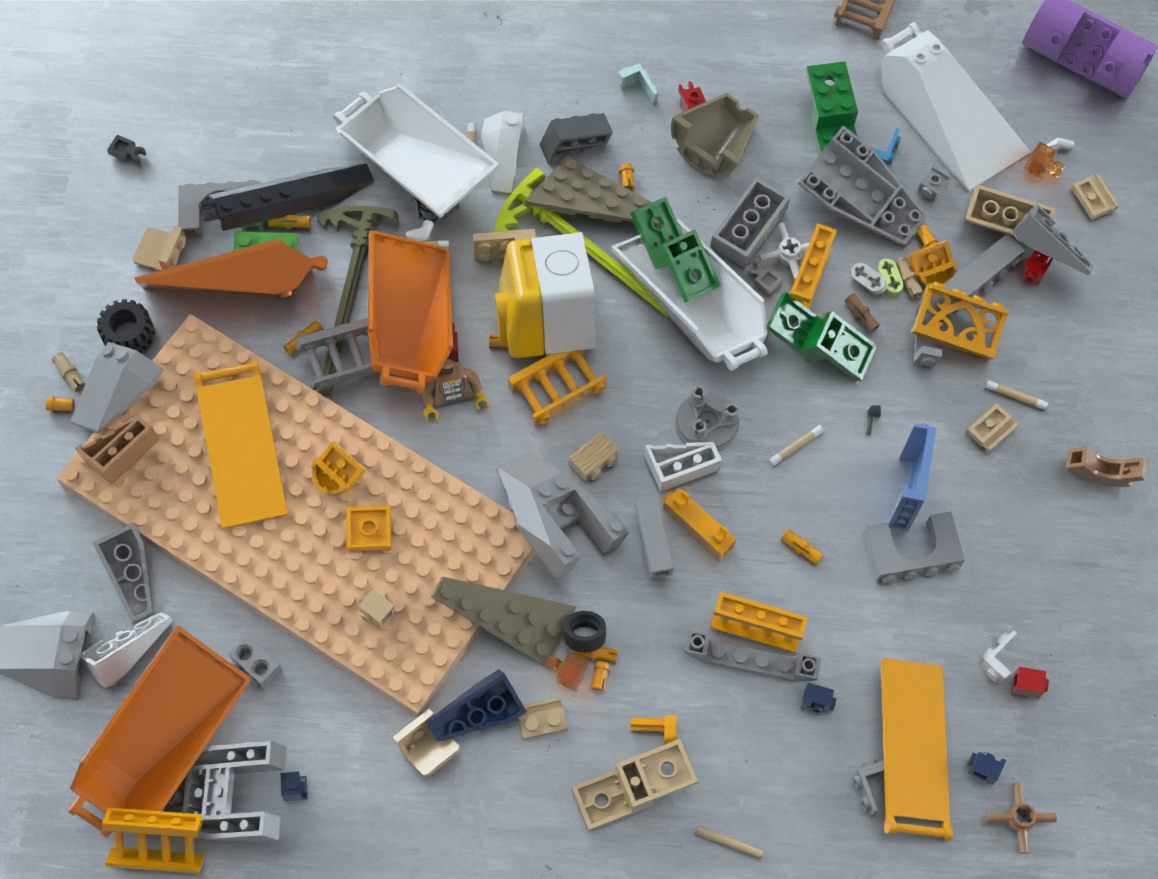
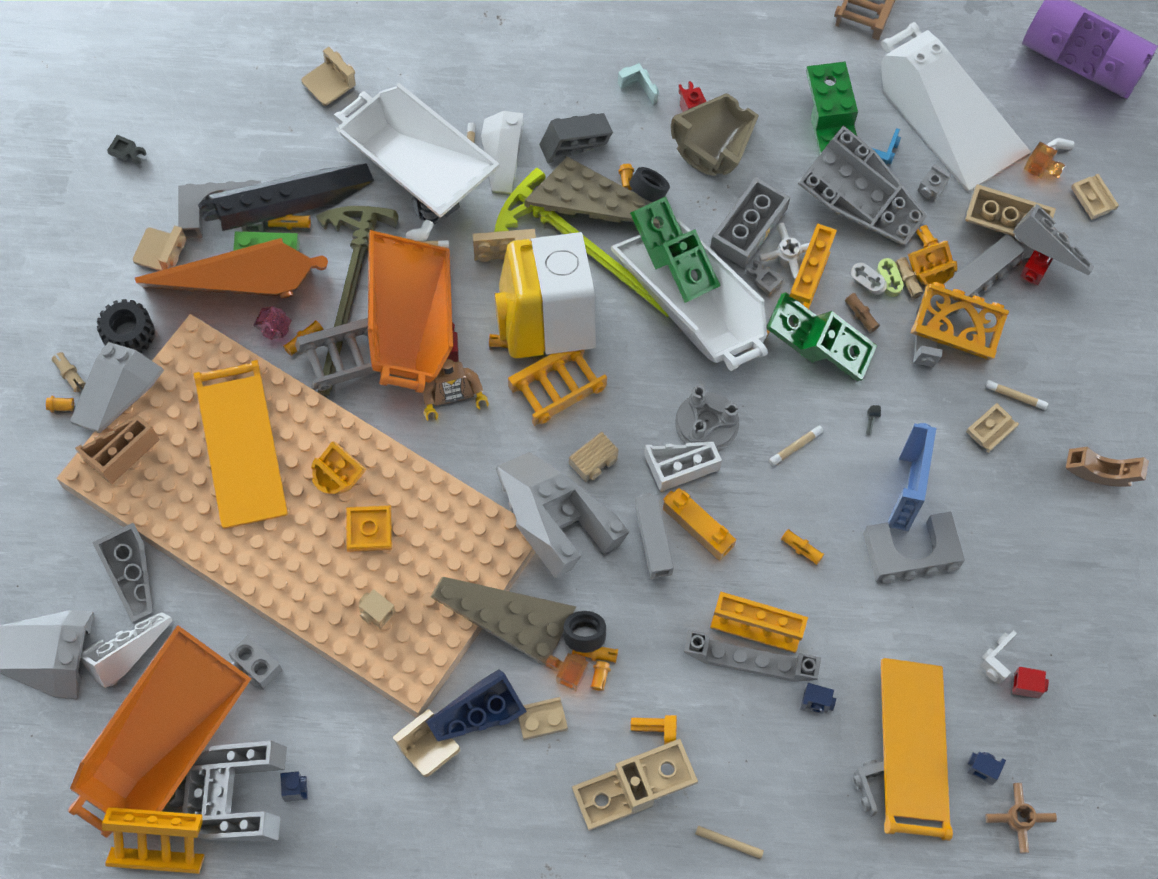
(272, 322): none -> clear pink brick
(330, 78): none -> tan bracket
(649, 184): none -> black tyre

